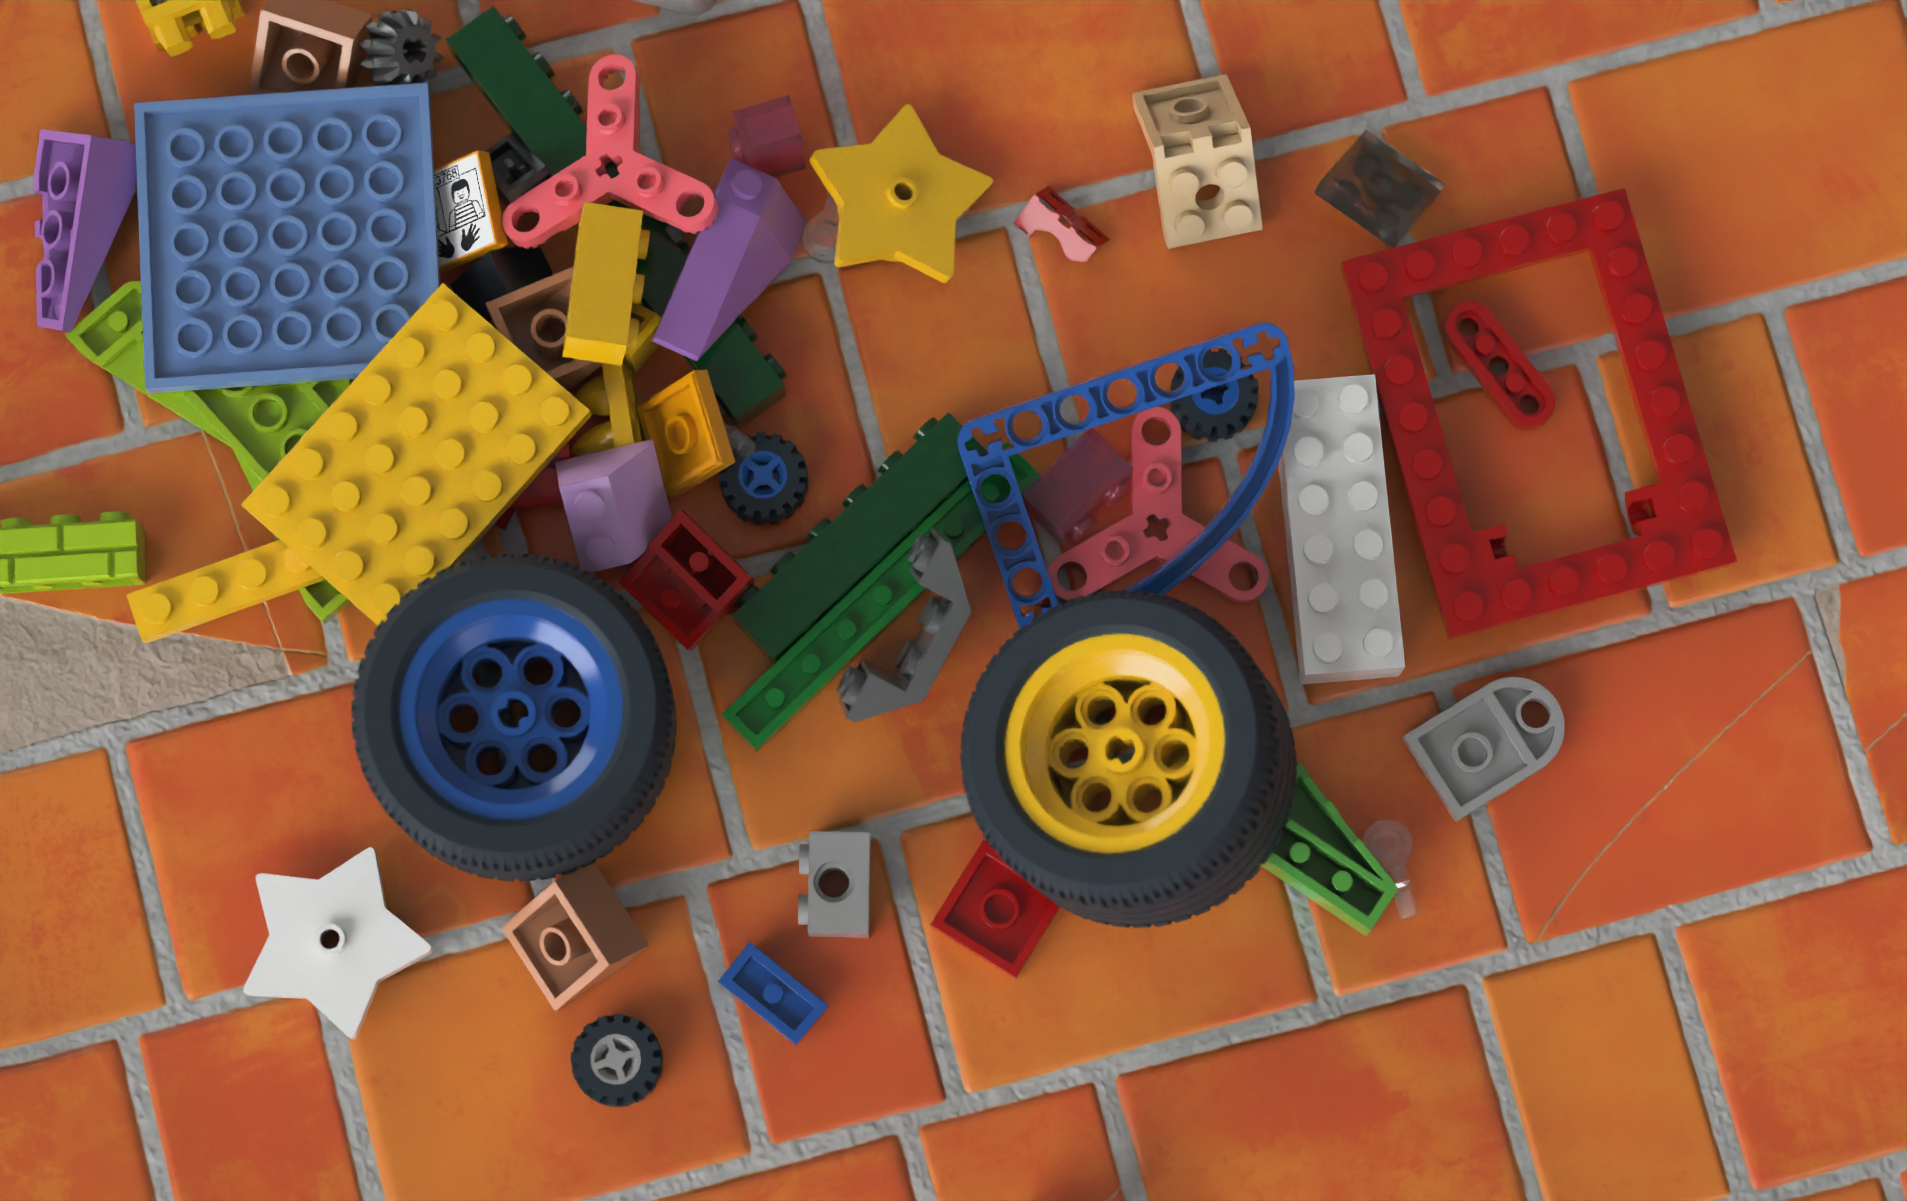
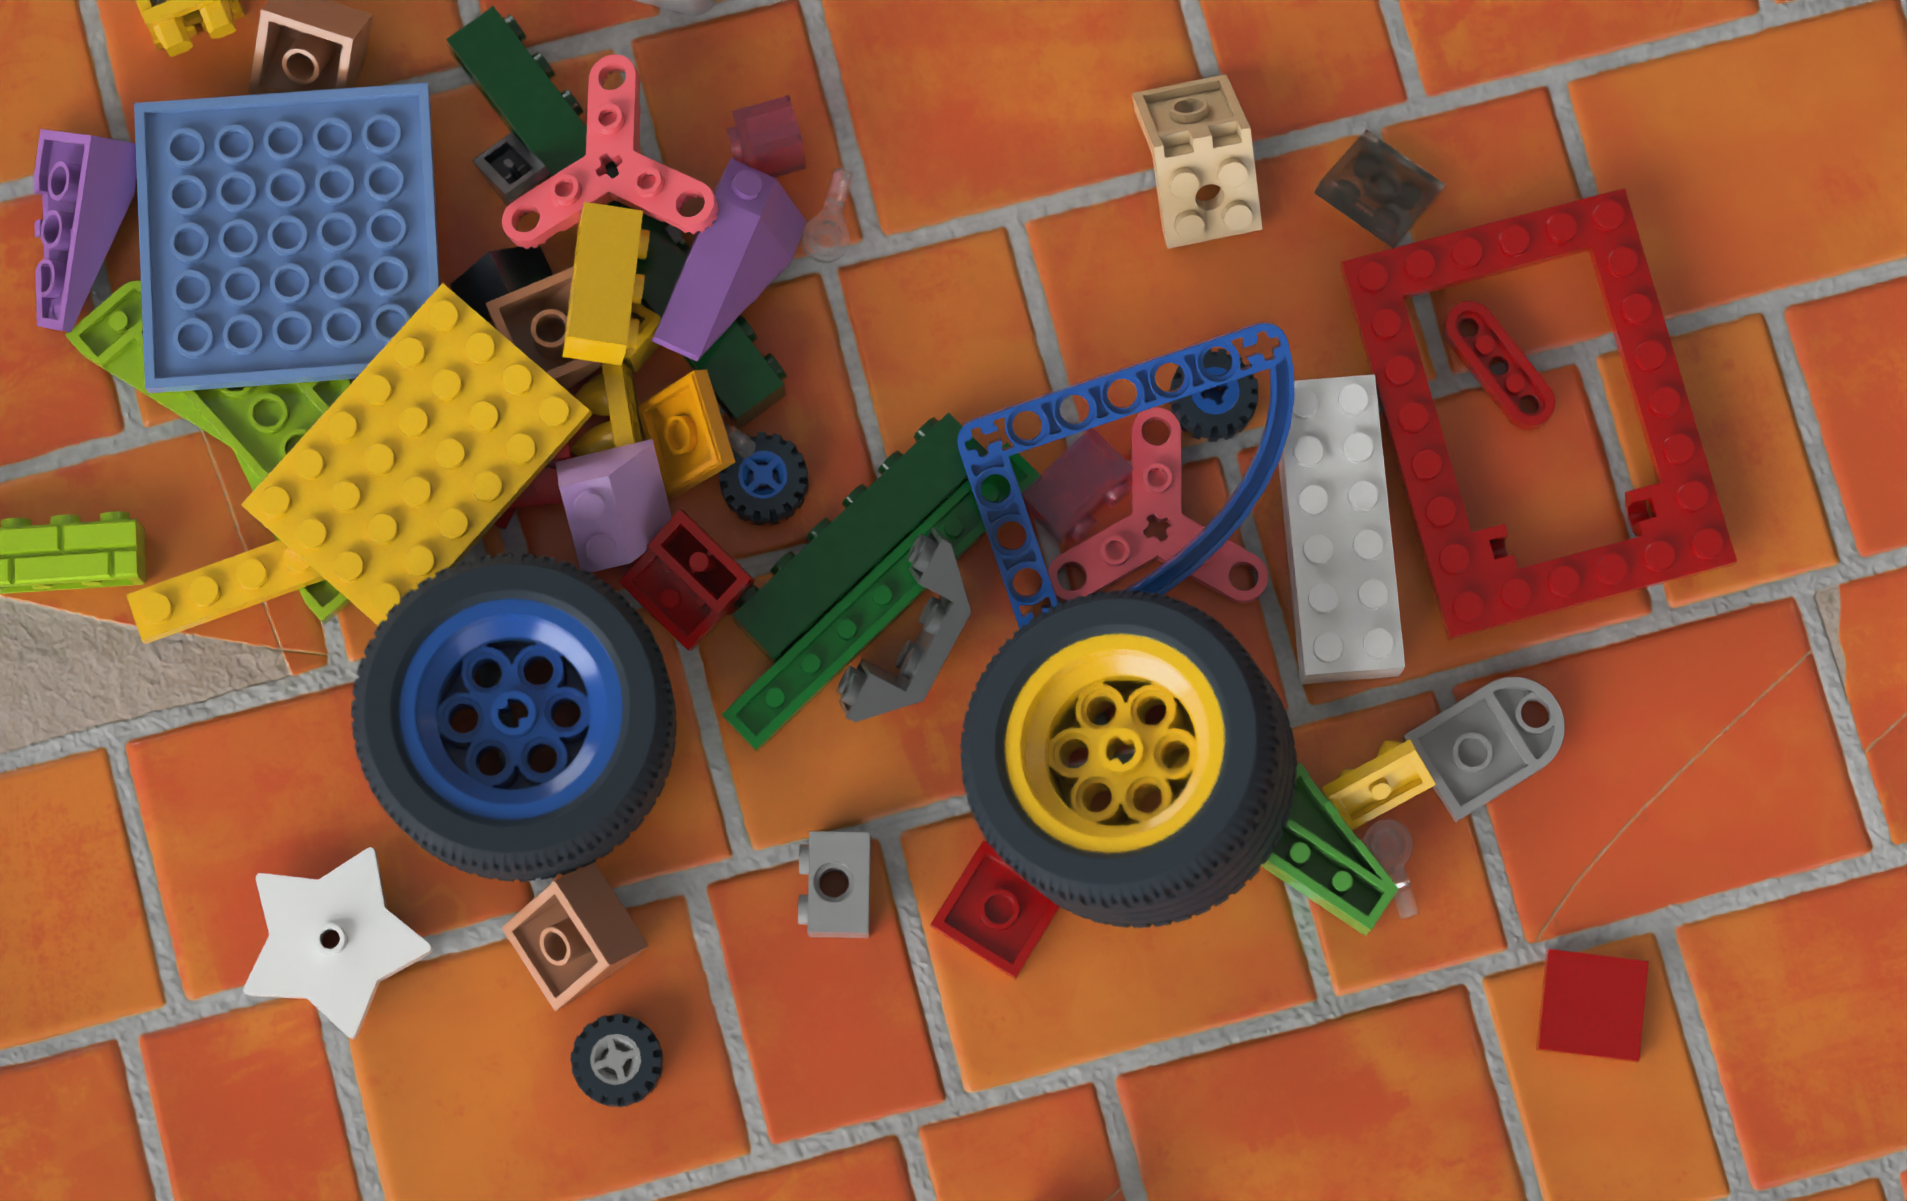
(401, 48): dark grey gear -> none
(467, 211): tile -> none
(773, 994): blue plate -> none
(877, 222): yellow plate -> none
(1040, 217): piece -> none
(1379, 784): none -> yellow tile
(1592, 1005): none -> red tile

